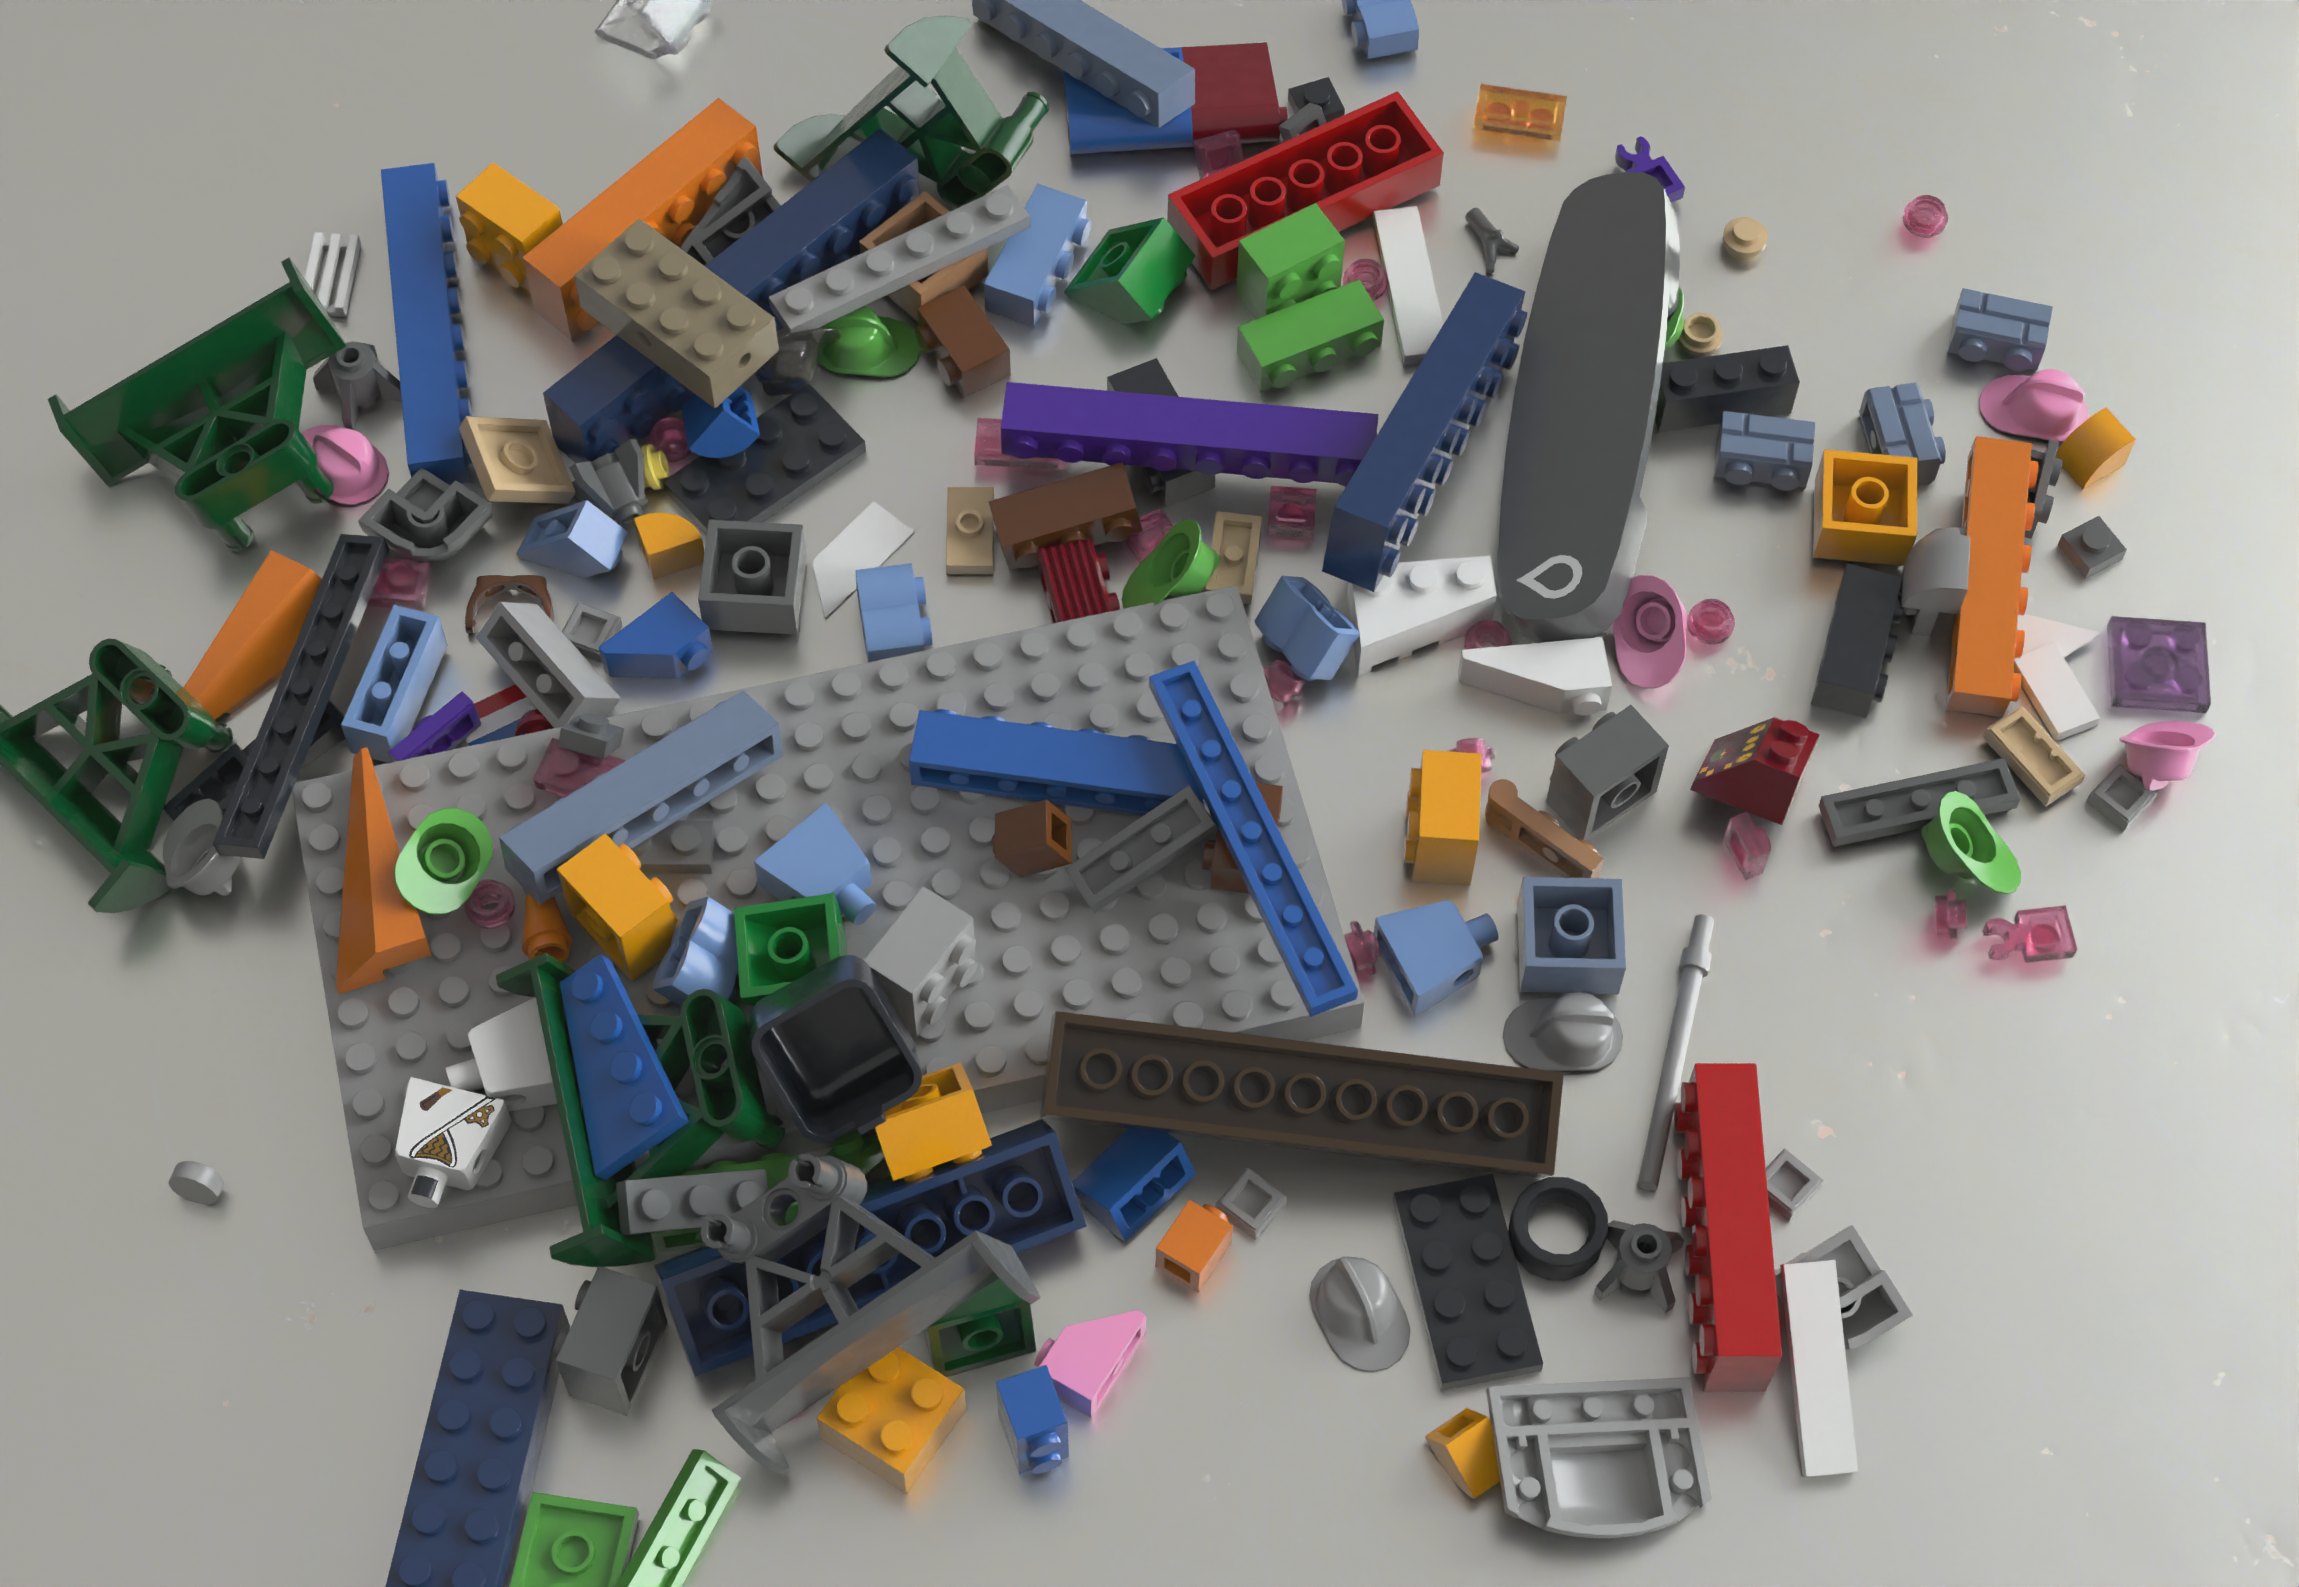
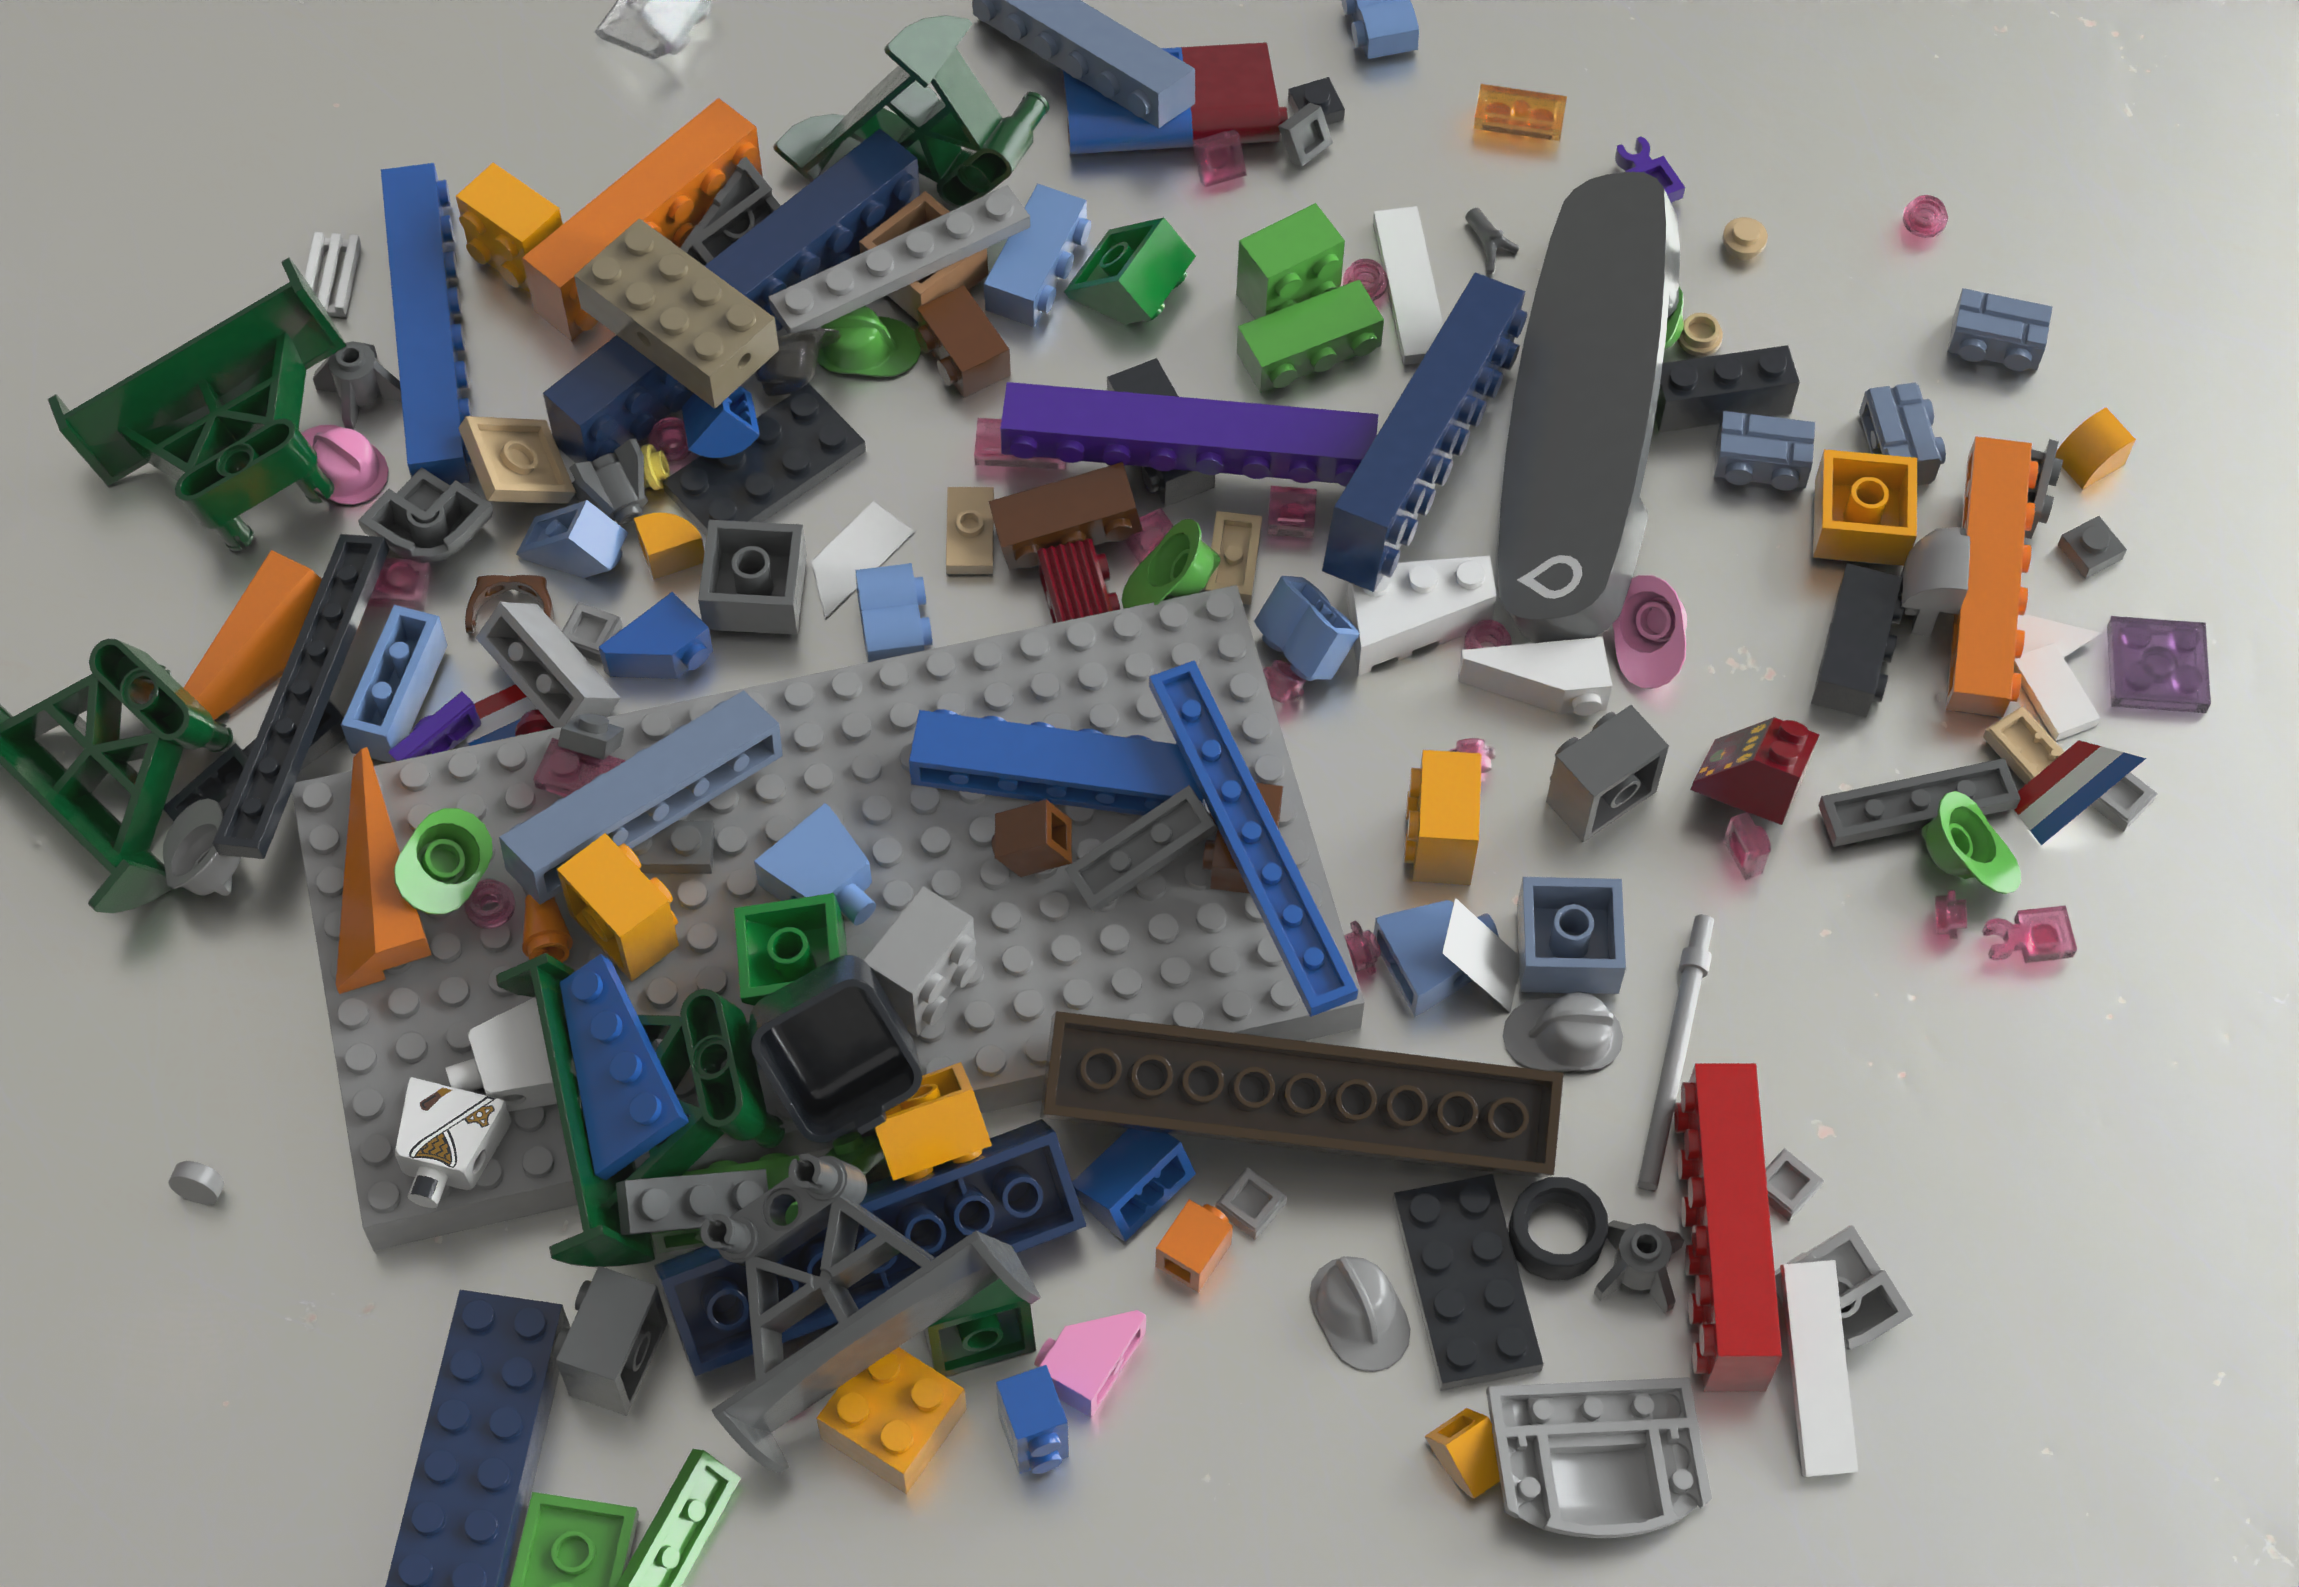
(700, 953): medium blue brick -> none
(1344, 166): red brick -> none
(1482, 955): none -> white sticker
(1540, 833): medium nougat plate -> none
(1711, 622): clear pink plate -> none
(2034, 405): bright pink piece -> none
(2071, 786): none -> sticker
(2165, 751): bright pink piece -> none

